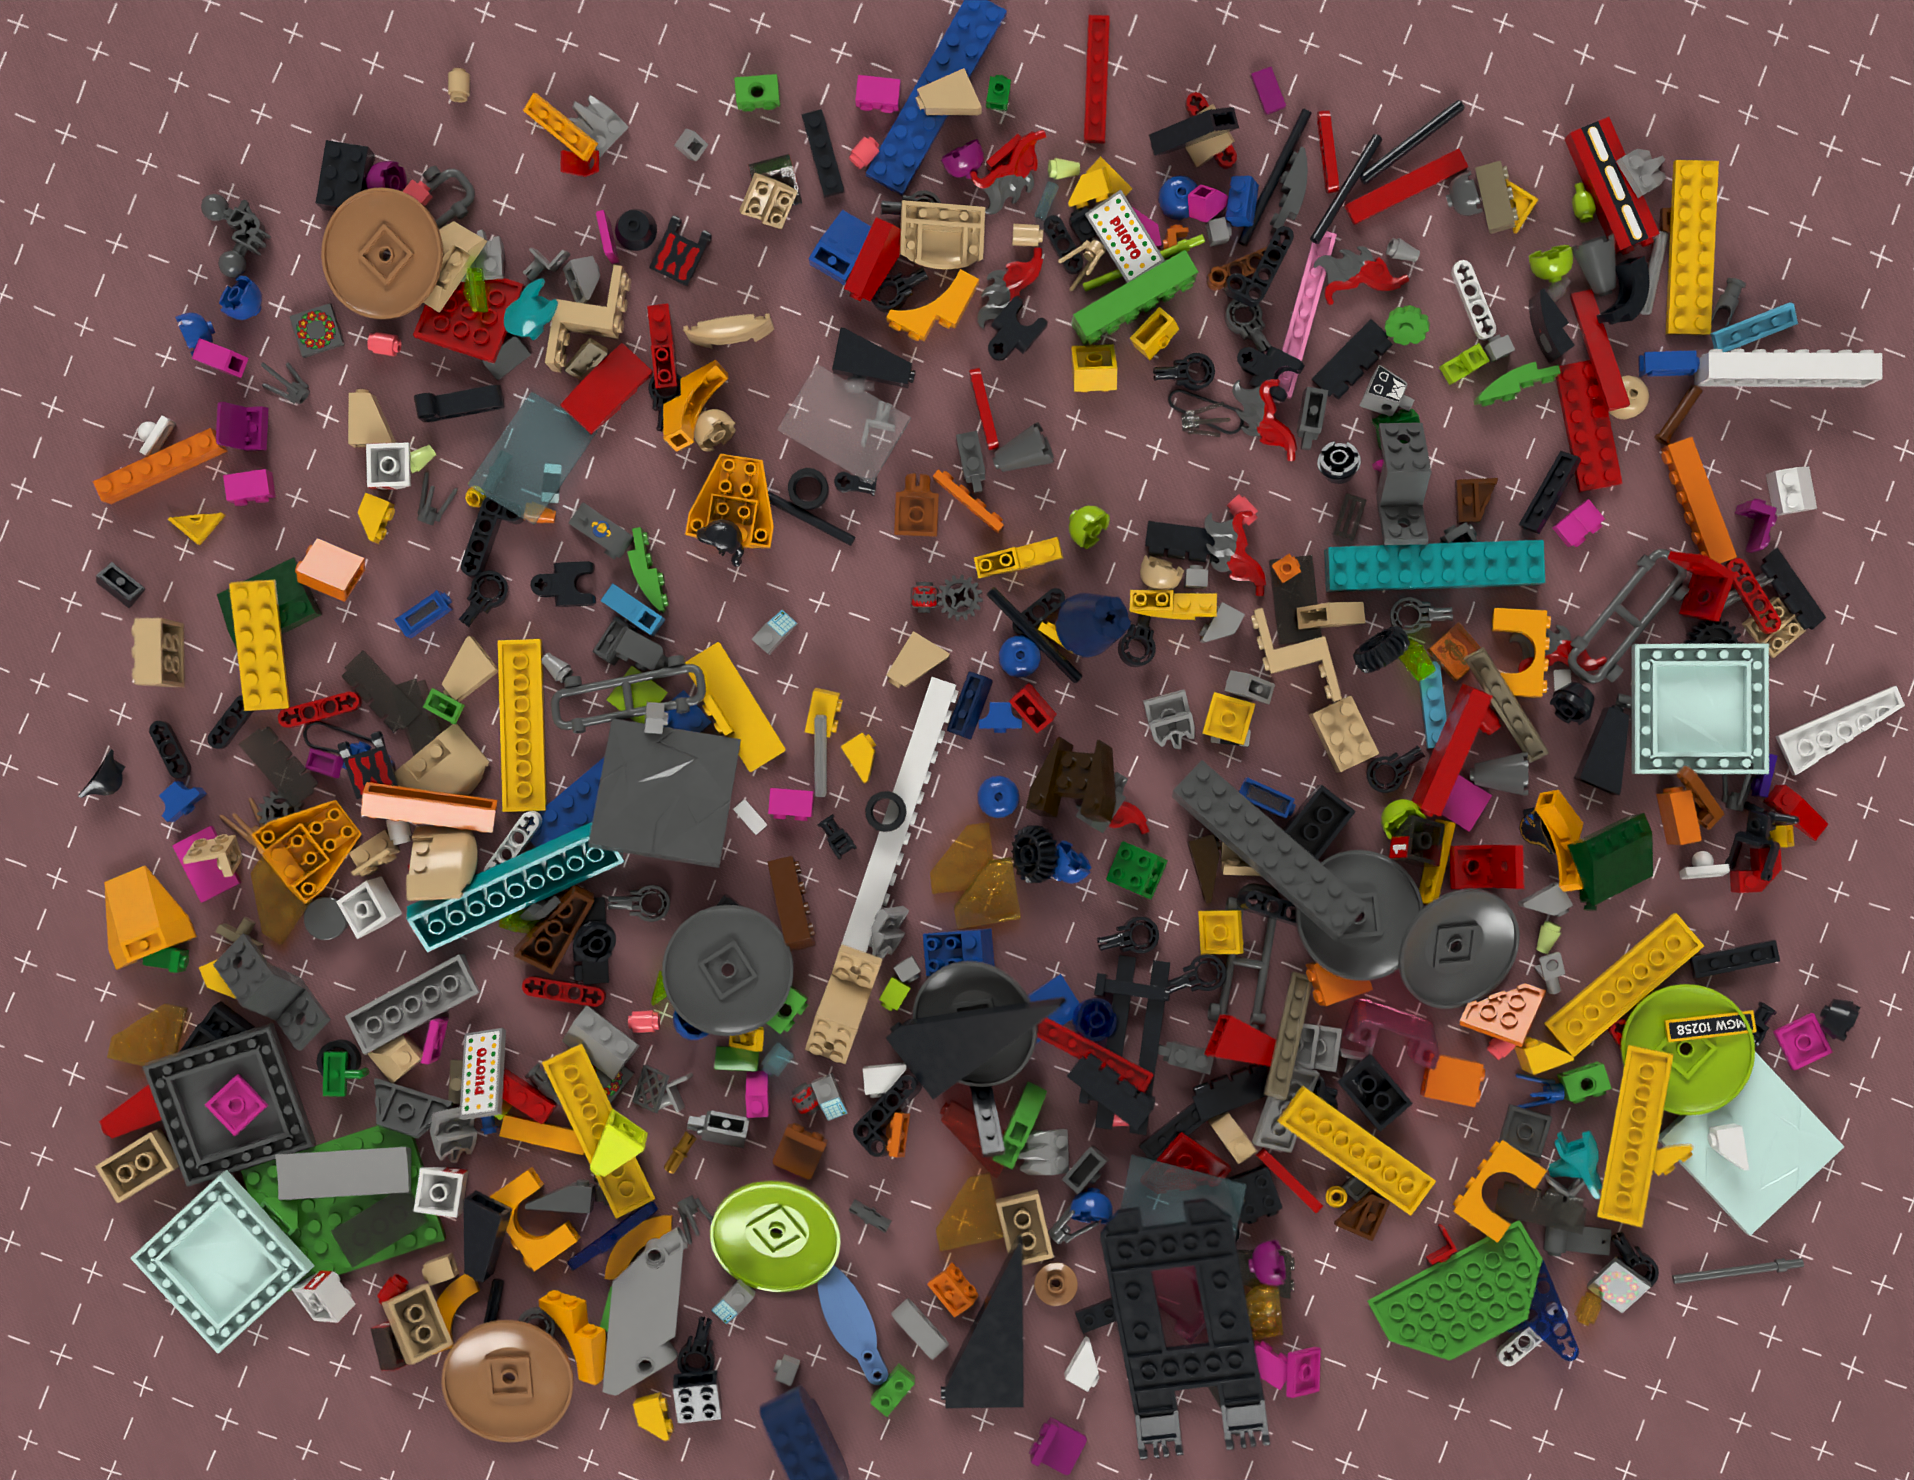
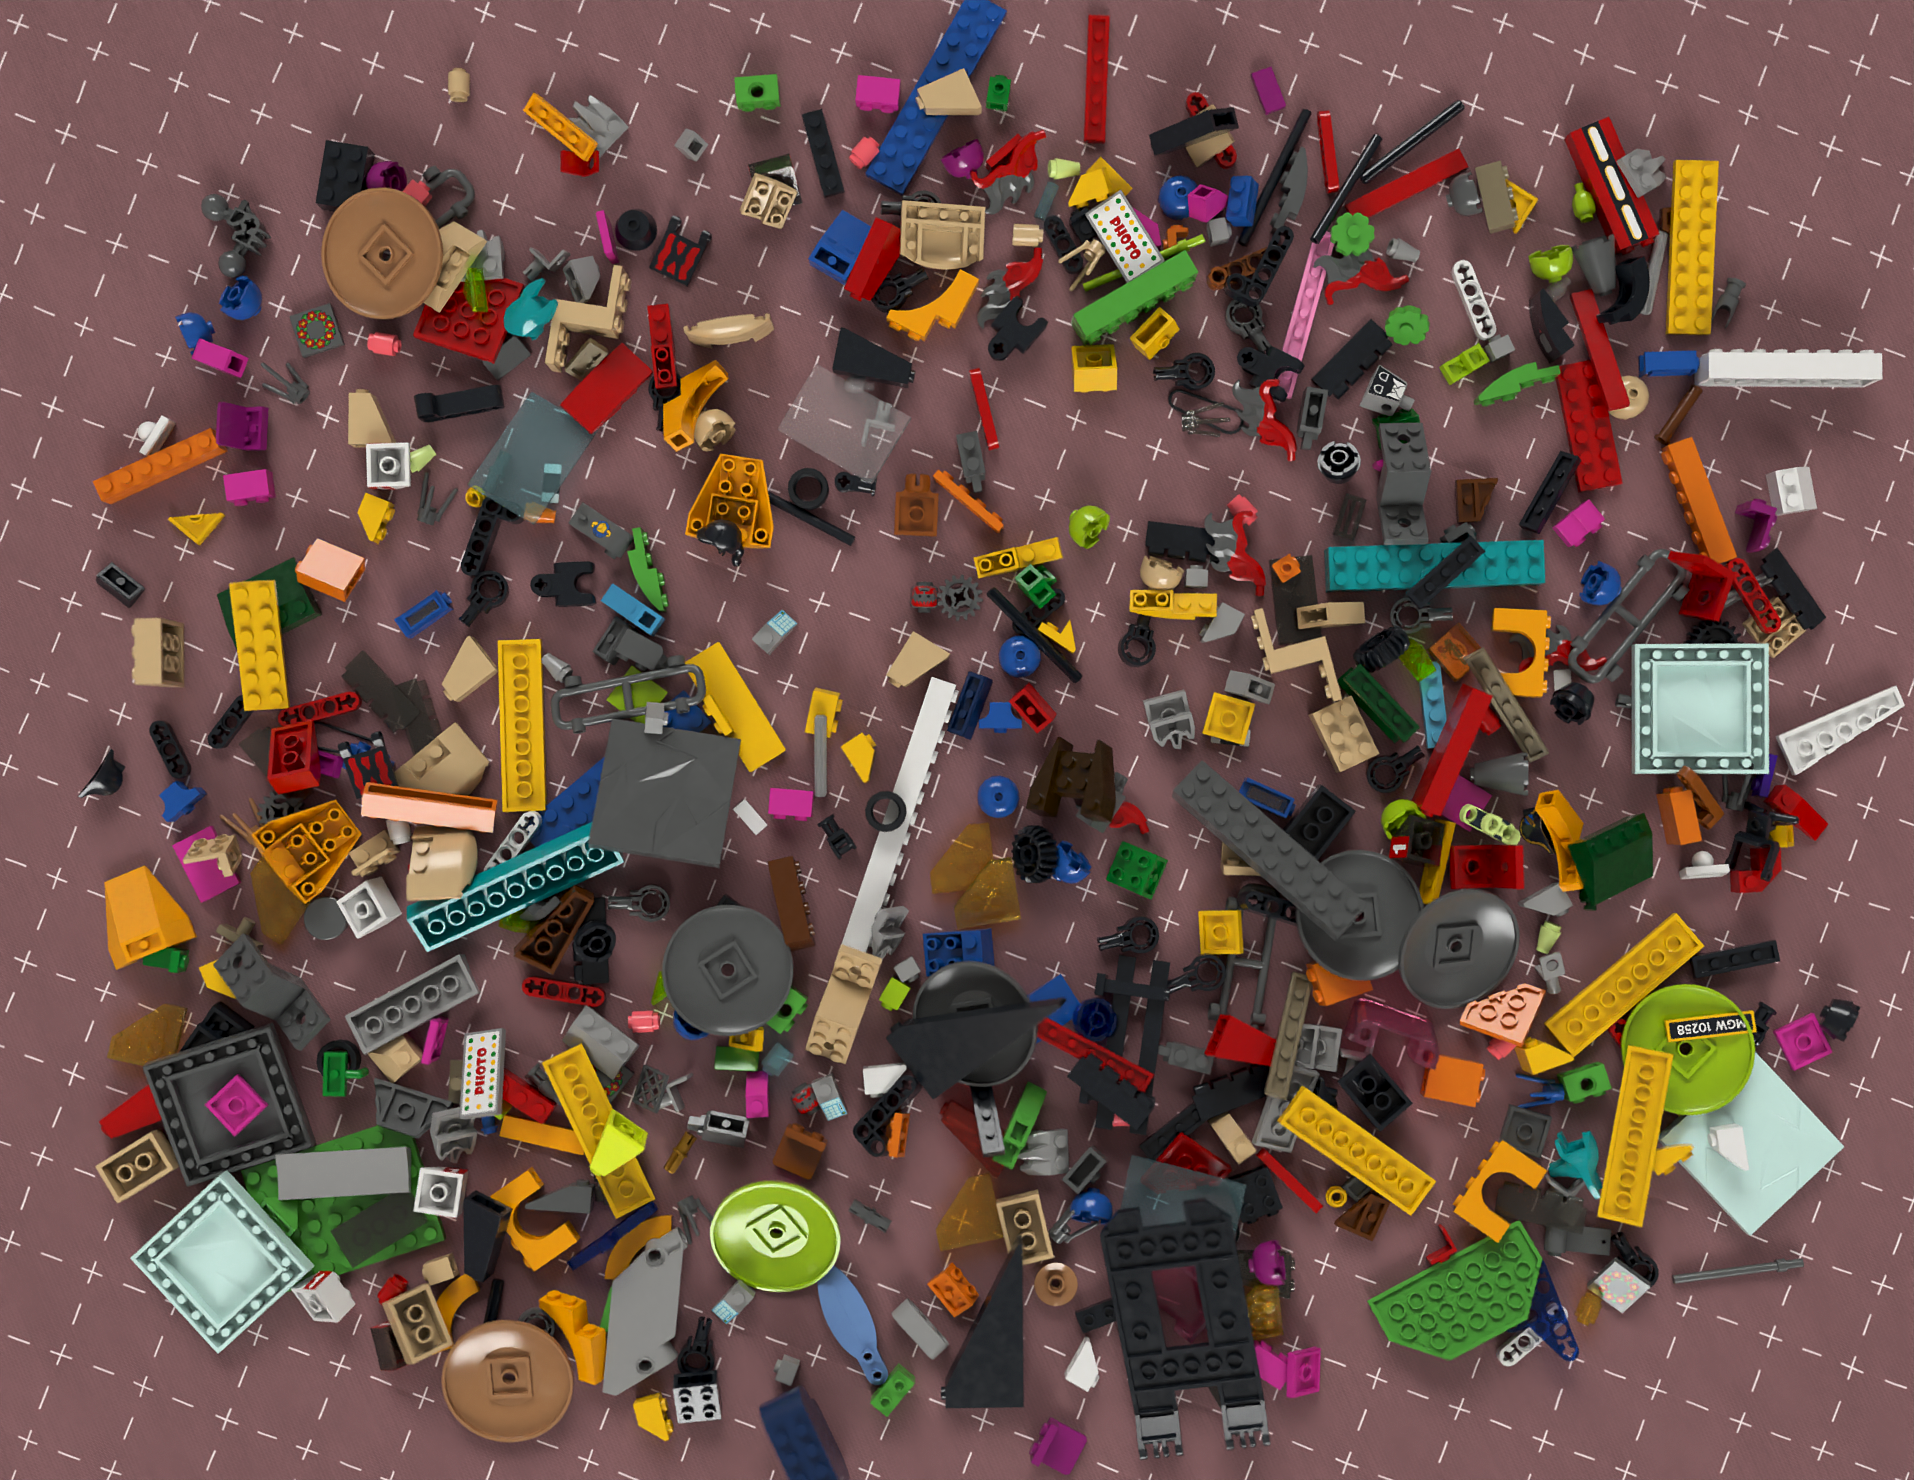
(294, 758): none -> red slope
(443, 706): bright green slope -> none
(1024, 451): dark grey cone -> none
(1036, 584): none -> green brick
(1091, 623): dark blue cone -> none
(1205, 861): dark brown slope -> none
(1352, 234): none -> bright green plant
(1377, 704): none -> dark green fence
(1445, 572): none -> black plate
(1490, 825): none -> yellowish green connector
(1601, 584): none -> blue cylinder
(1605, 753): black slope -> none
(1755, 328): medium azure plate -> none

